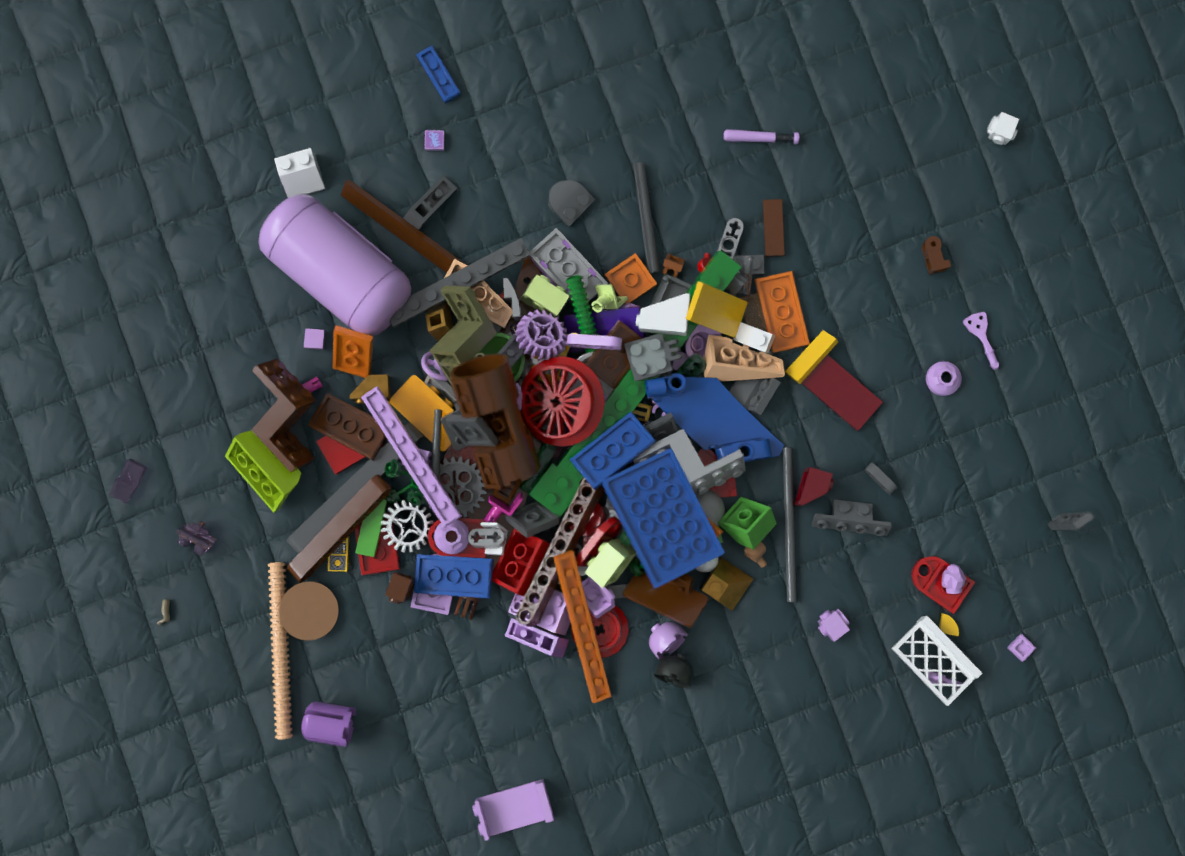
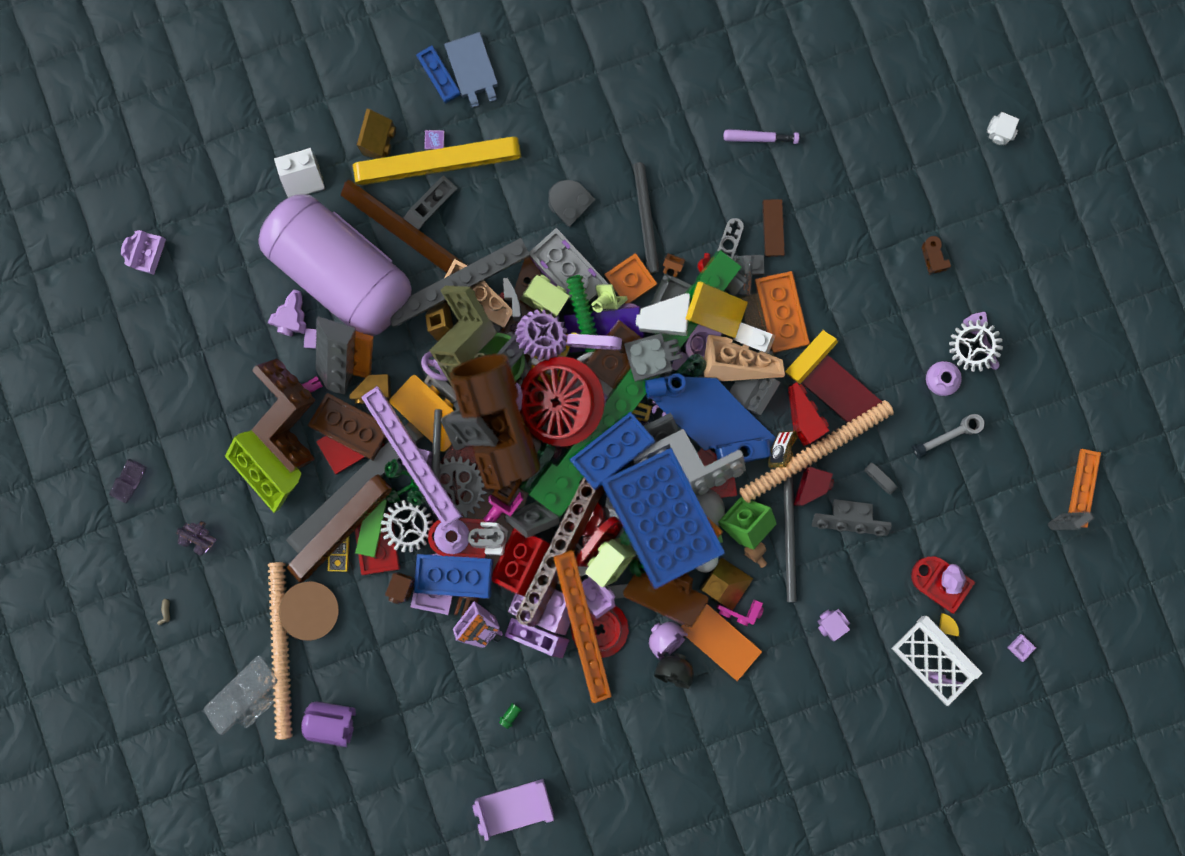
(143, 251): none -> lavender slope
(243, 697): none -> clear bracket
(289, 316): none -> lavender rock
(335, 354): none -> dark grey slope
(376, 135): none -> pearl gold slope
(436, 160): none -> yellow beam
(472, 67): none -> sand blue tile
(477, 627): none -> lavender torso
(510, 715): none -> green pin
(722, 642): none -> orange tile
(754, 612): none -> dark pink bracket
(781, 449): none -> slope
(804, 416): none -> red slope
(817, 450): none -> light nougat piece
(922, 449): none -> light grey piece
(982, 330): none -> white gear
(1084, 482): none -> orange tile

